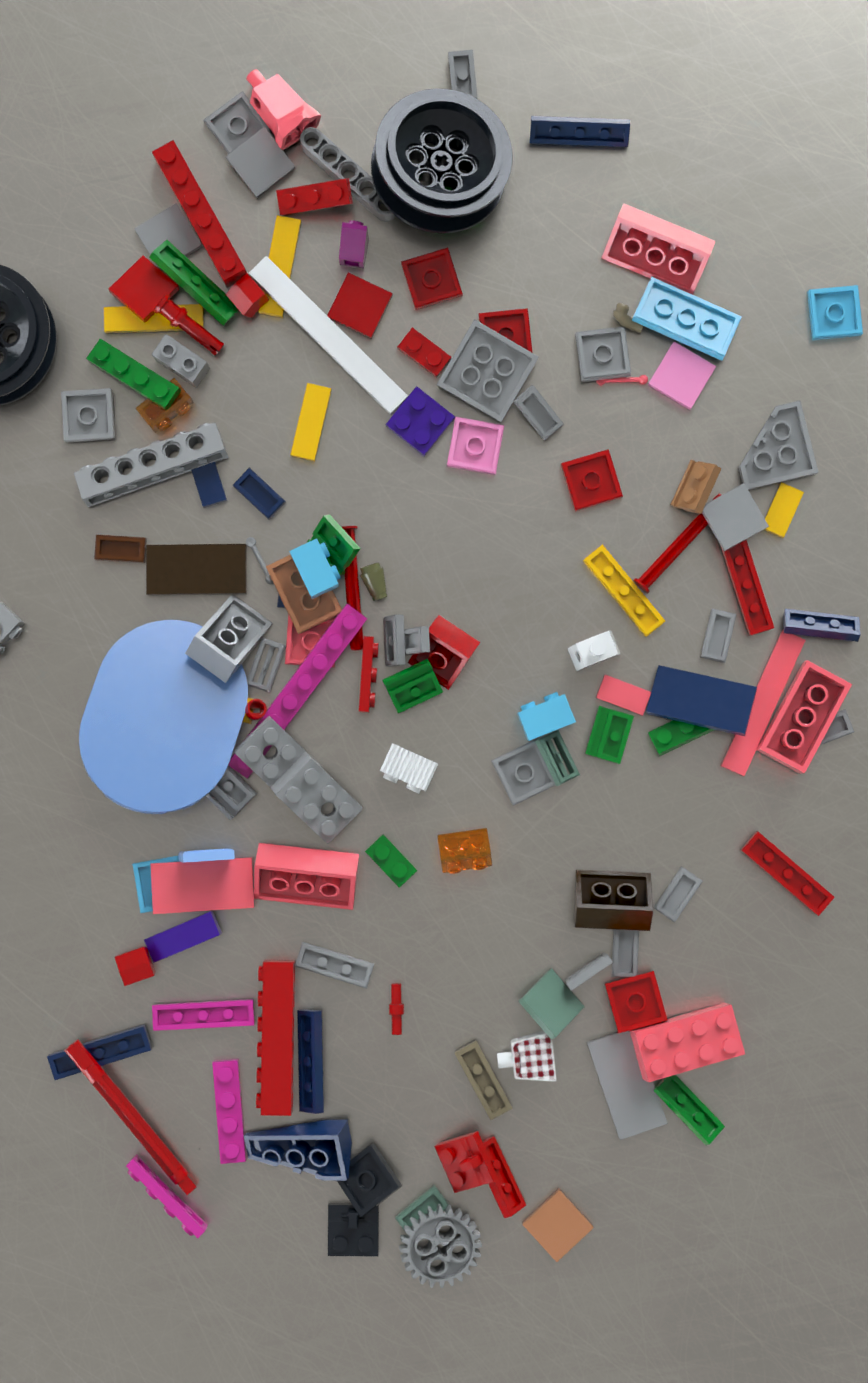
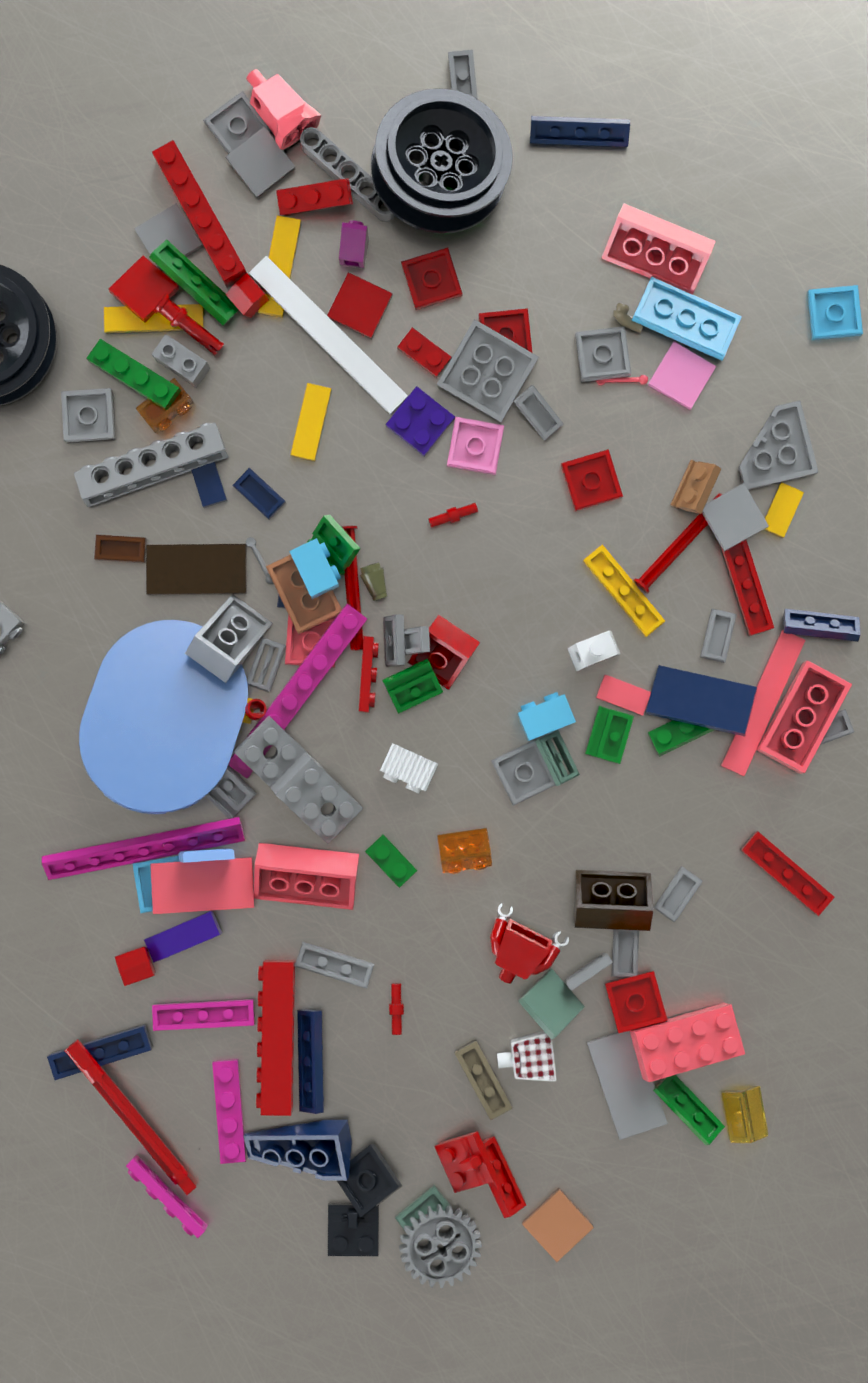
(143, 848): none -> dark pink plate
(453, 515): none -> red bar
(521, 949): none -> red torso
(745, 1115): none -> clear yellow panel

